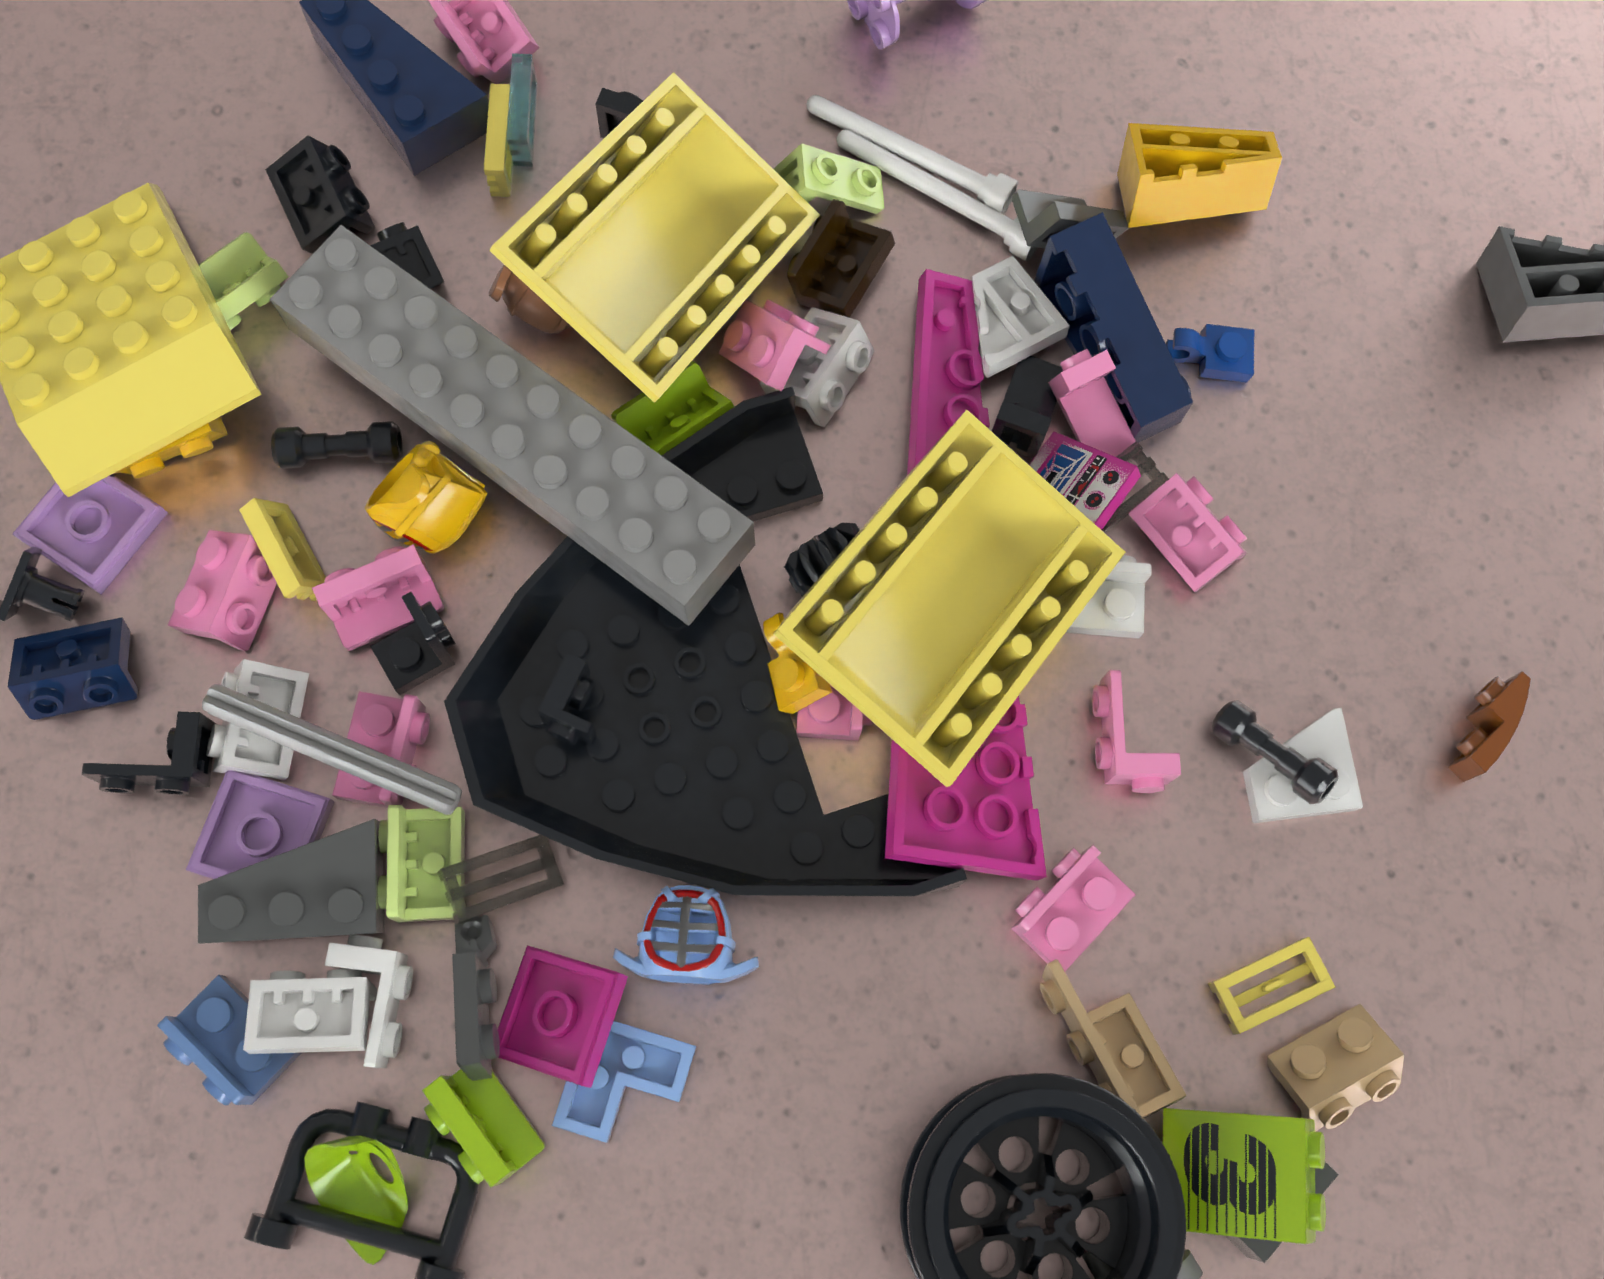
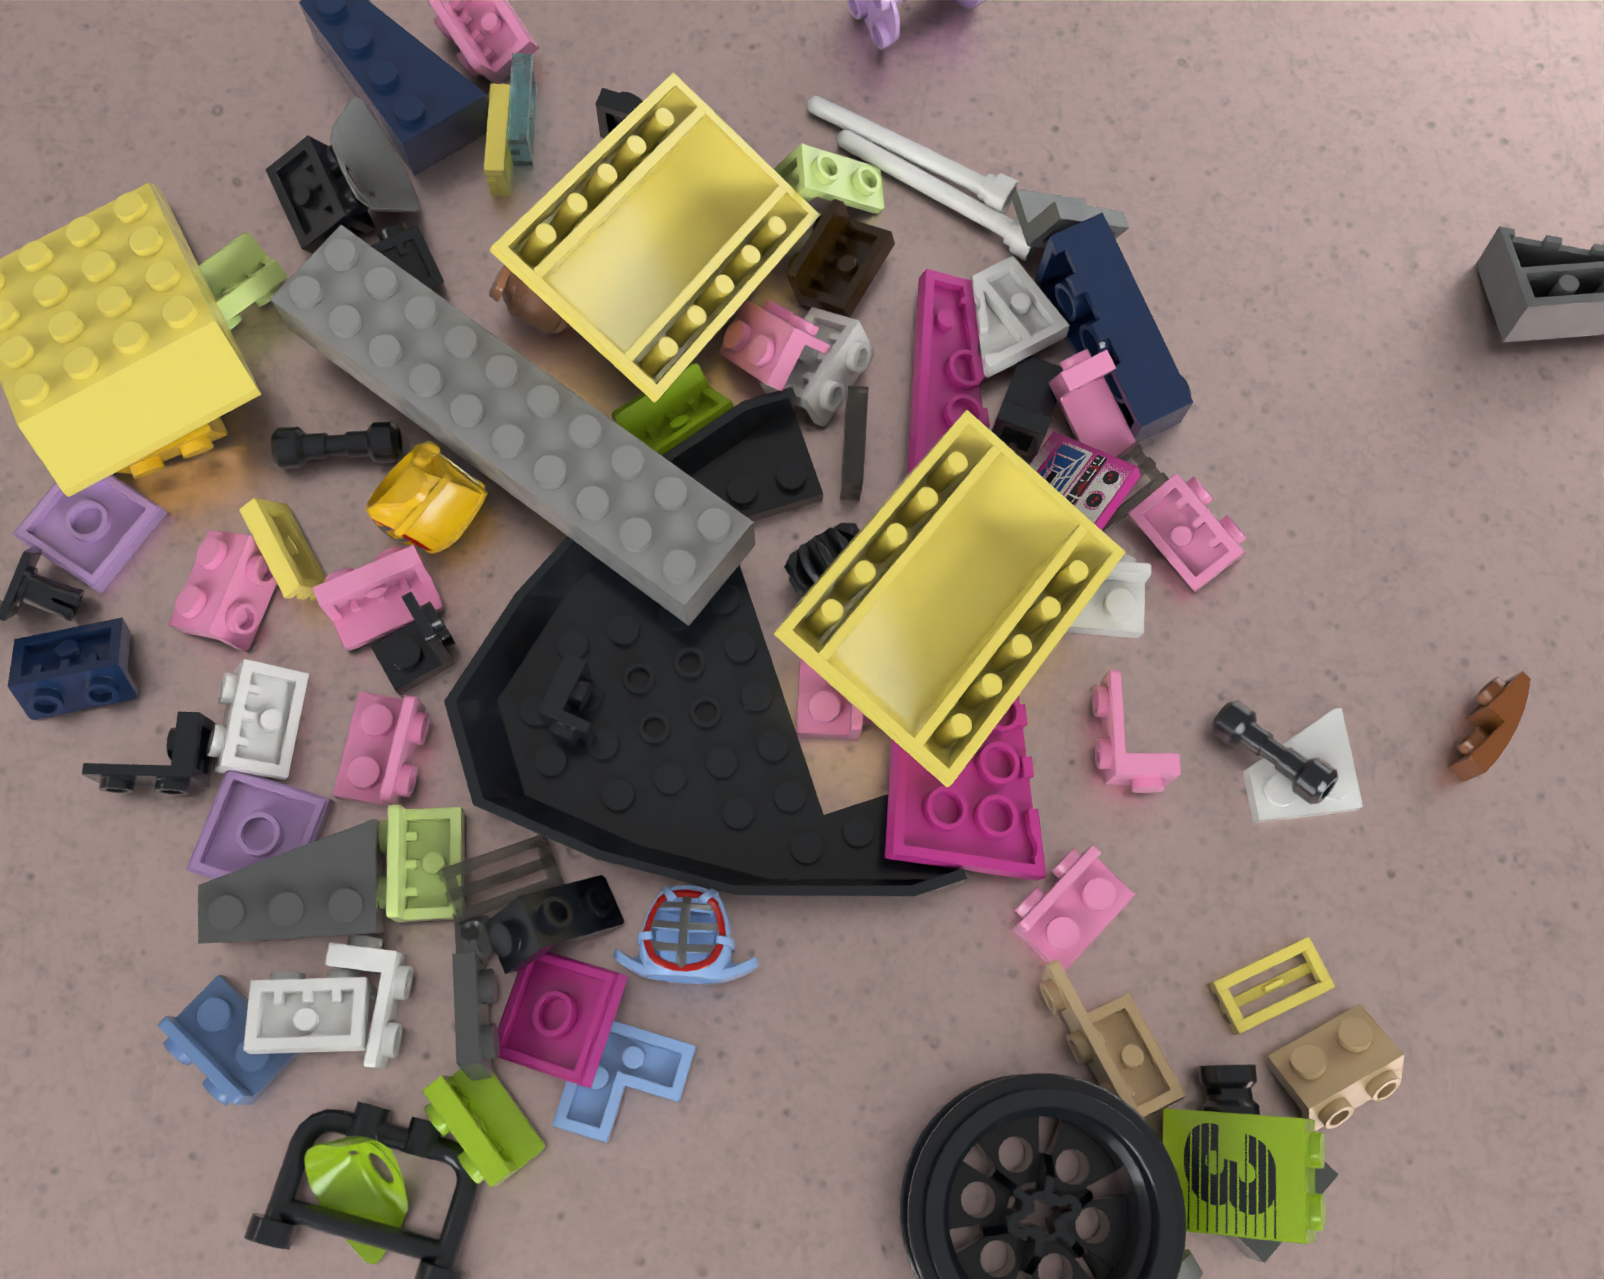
(332, 749): light grey axle -> none
(372, 160): none -> light grey piece
(550, 919): none -> black bracket
(792, 678): yellow plate -> none
(854, 443): none -> clear smoke tile
(1195, 172): yellow wedge -> none
(1218, 349): blue plate -> none
(1229, 1088): none -> black wheel

